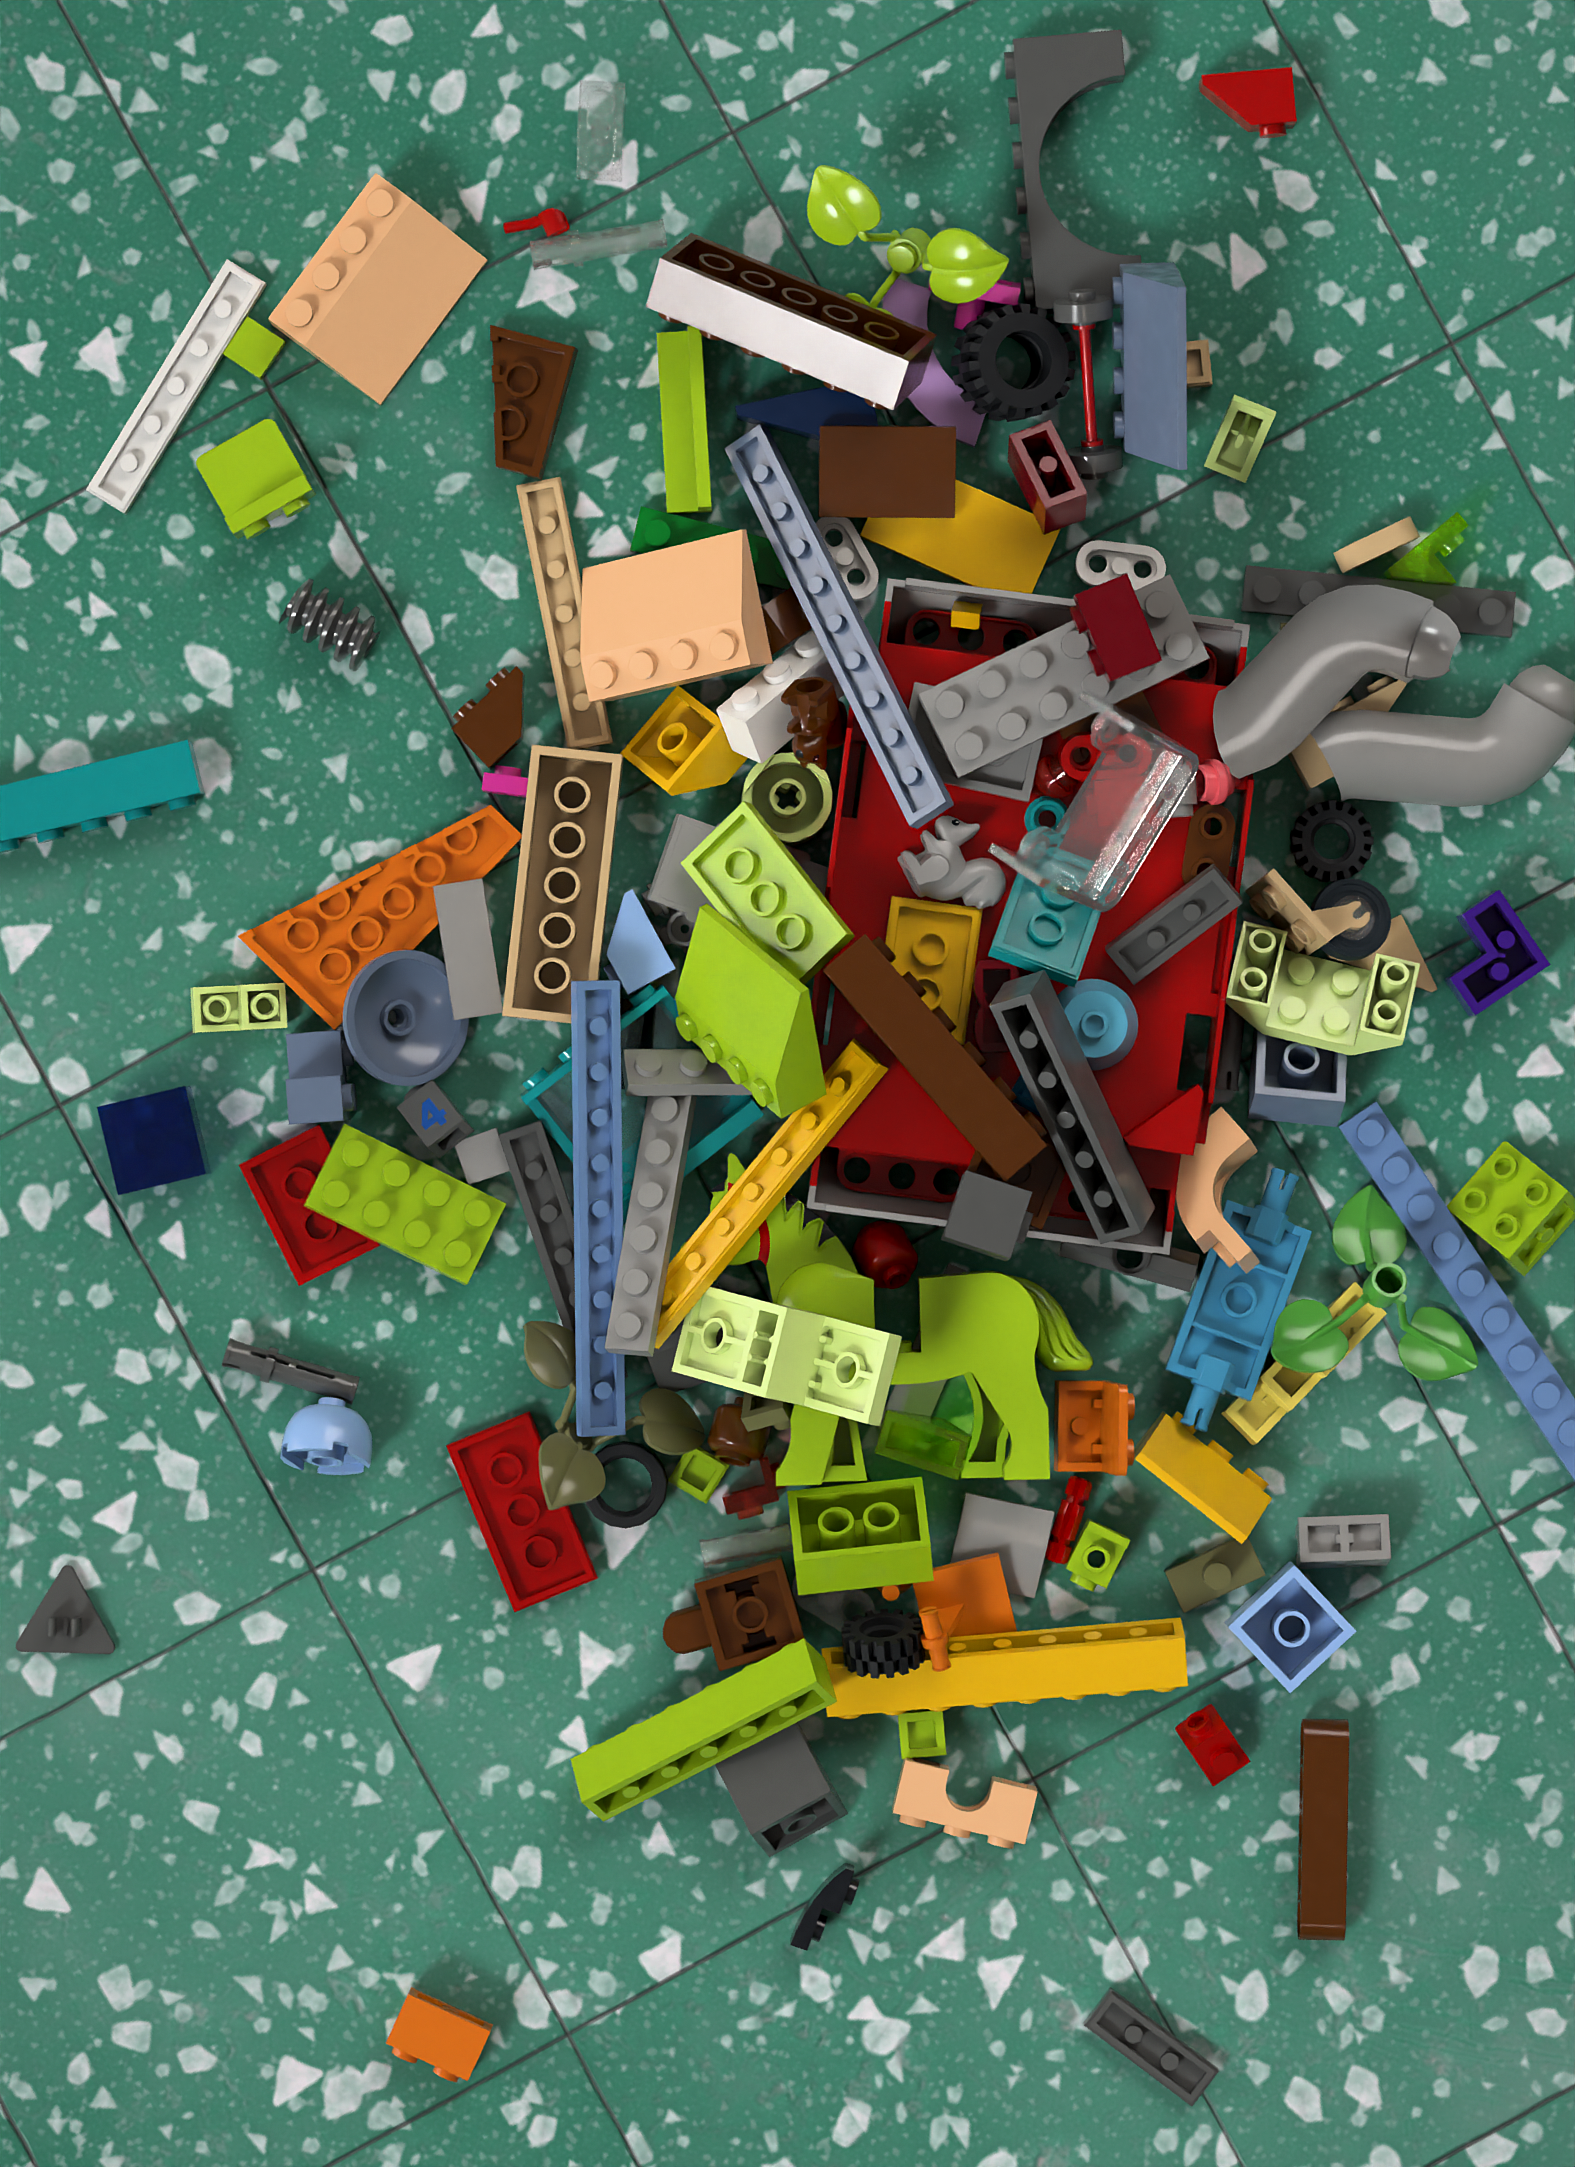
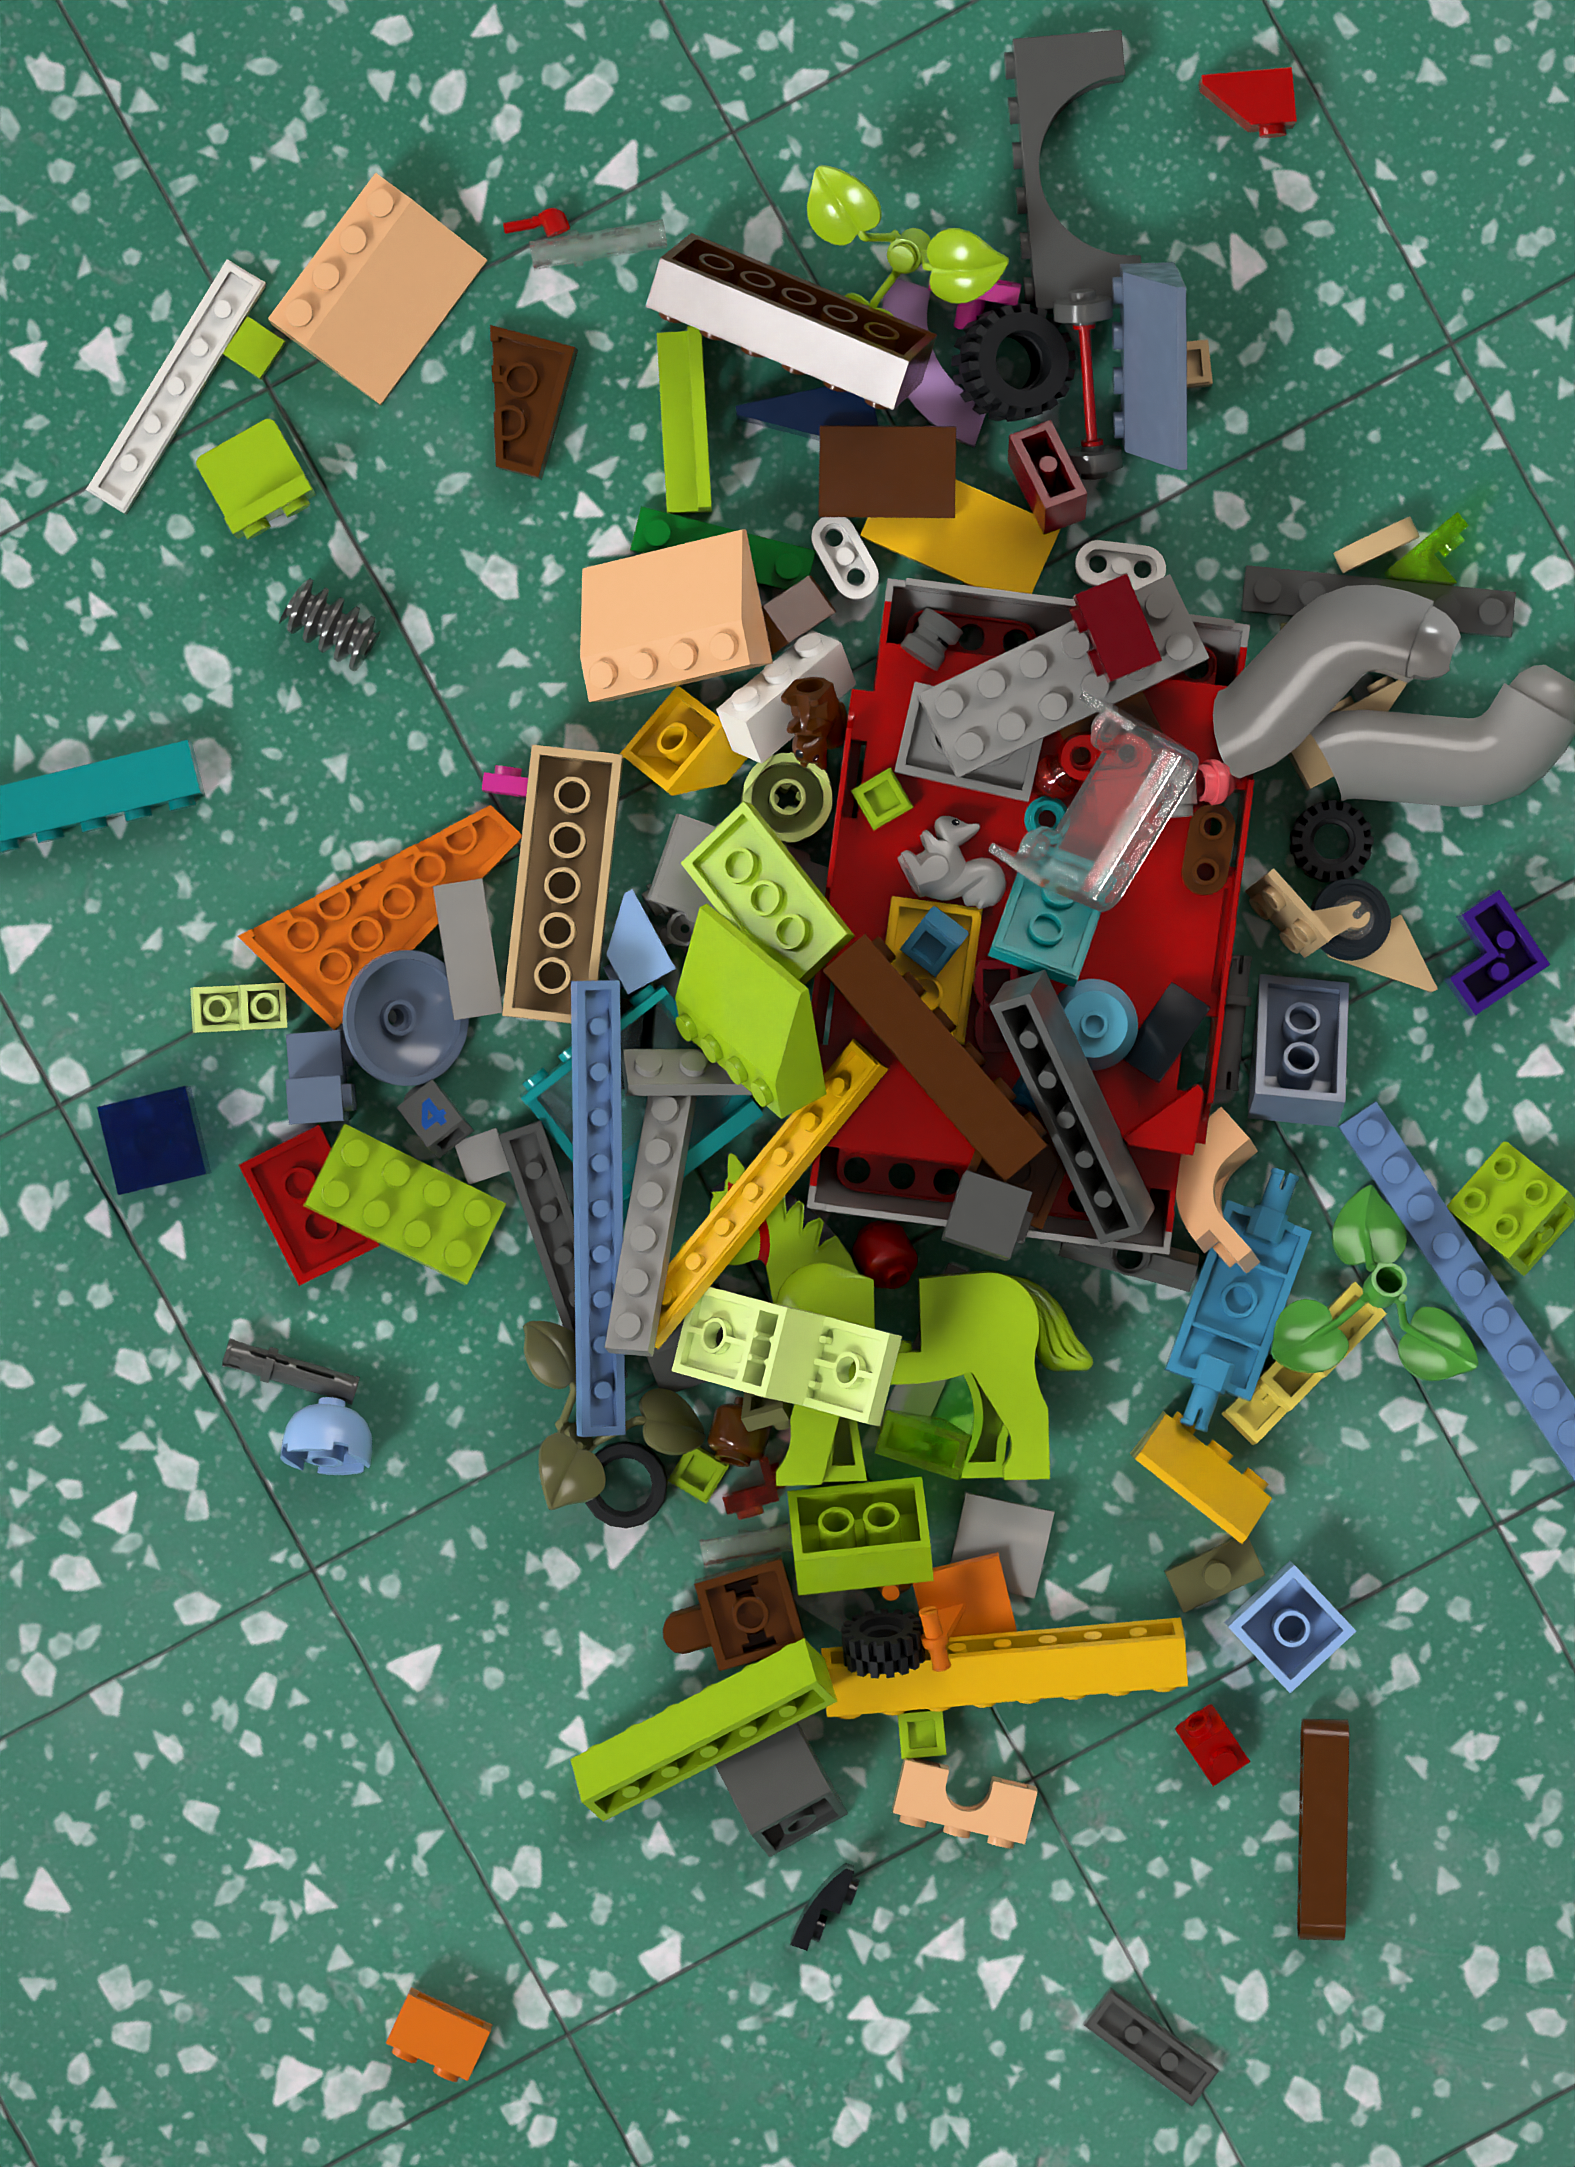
(66, 1621): dark grey piece -> none
(497, 720): reddish brown slope -> none
(531, 1546): red tile -> none
(560, 605): tan tile -> none
(601, 130): clear slope -> none
(839, 627): plate -> none
(882, 799): none -> lime tile
(931, 639): none -> dark grey wheel
(934, 941): none -> dark azure slope
(966, 615): yellow piece -> none
(1068, 1519): red axle -> none
(1093, 1426): orange bracket -> none
(1096, 1537): lime brick -> none
(1166, 1032): none -> black slope
(1173, 924): dark grey plate -> none
(1239, 438): yellowish green slope -> none
(1319, 998): yellowish green slope -> none
(1343, 1541): light grey hinge -> none

